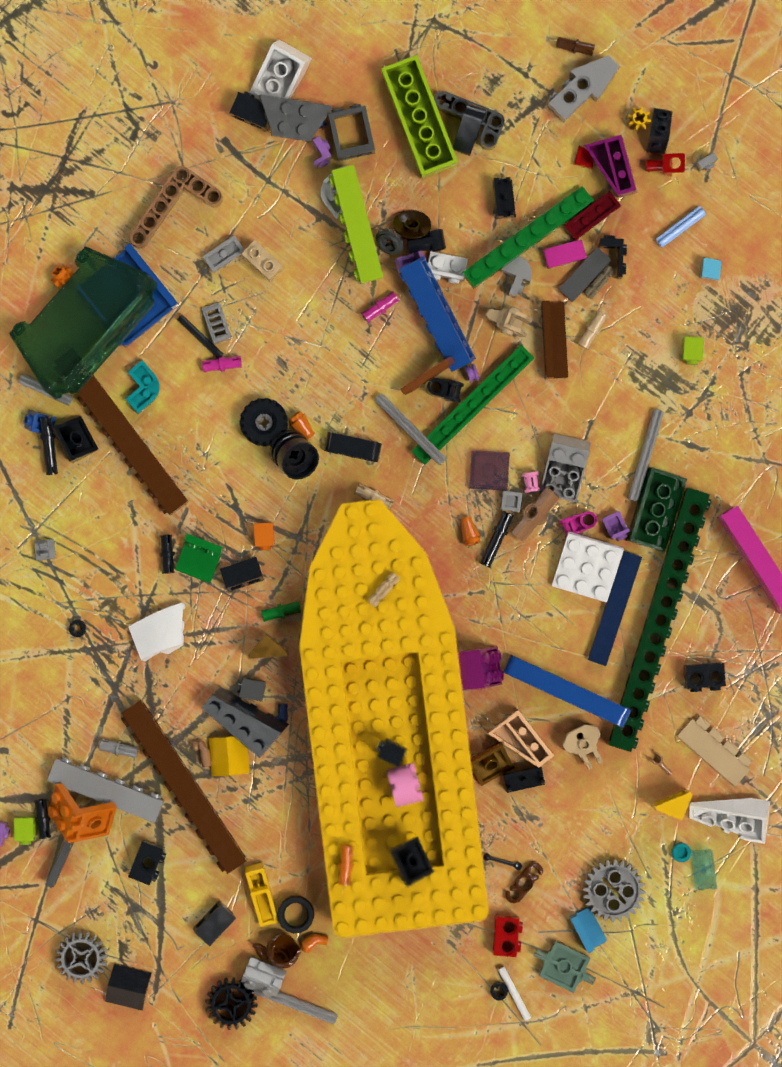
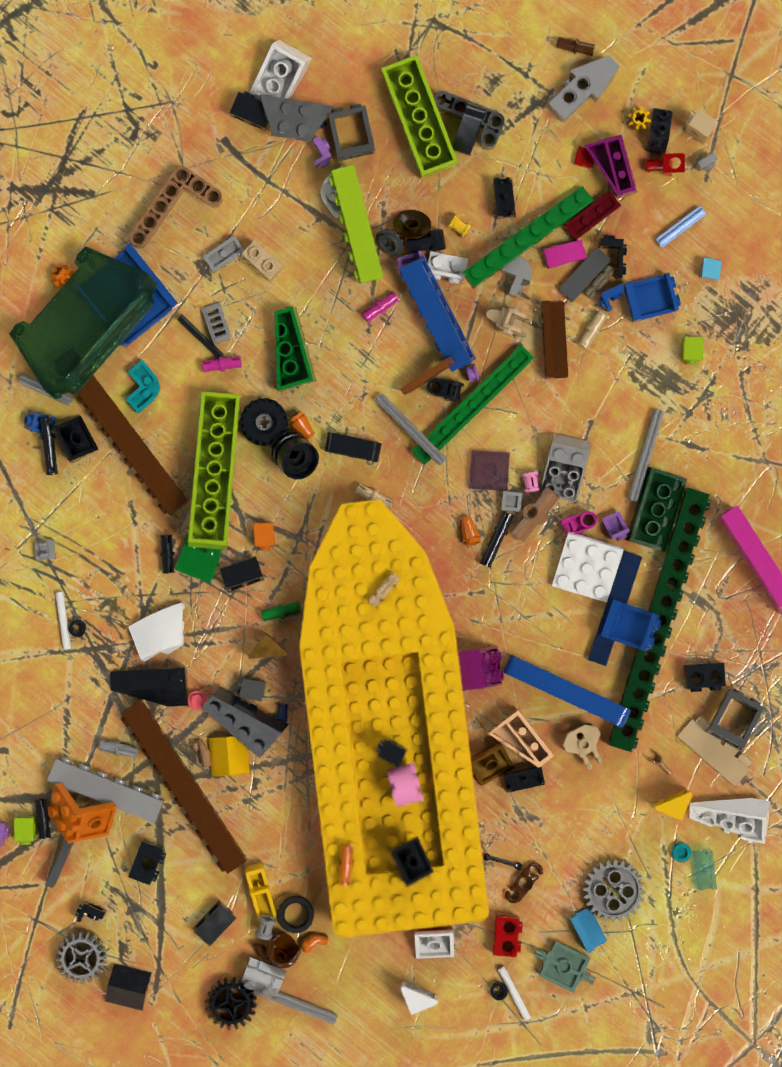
(63, 620): none -> white bar
(93, 911): none -> black bracket
(159, 686): none -> black wedge
(197, 700): none -> coral plate
(214, 470): none -> lime brick
(267, 922): none -> light grey bush
(292, 354): none -> green wedge
(417, 998): none -> white slope
(434, 942): none -> white slope
(460, 225): none -> yellow bush
(613, 294): none -> blue bracket
(631, 625): none -> blue panel
(652, 297): none -> blue panel
(700, 125): none -> tan brick
(726, 736): none -> dark grey window

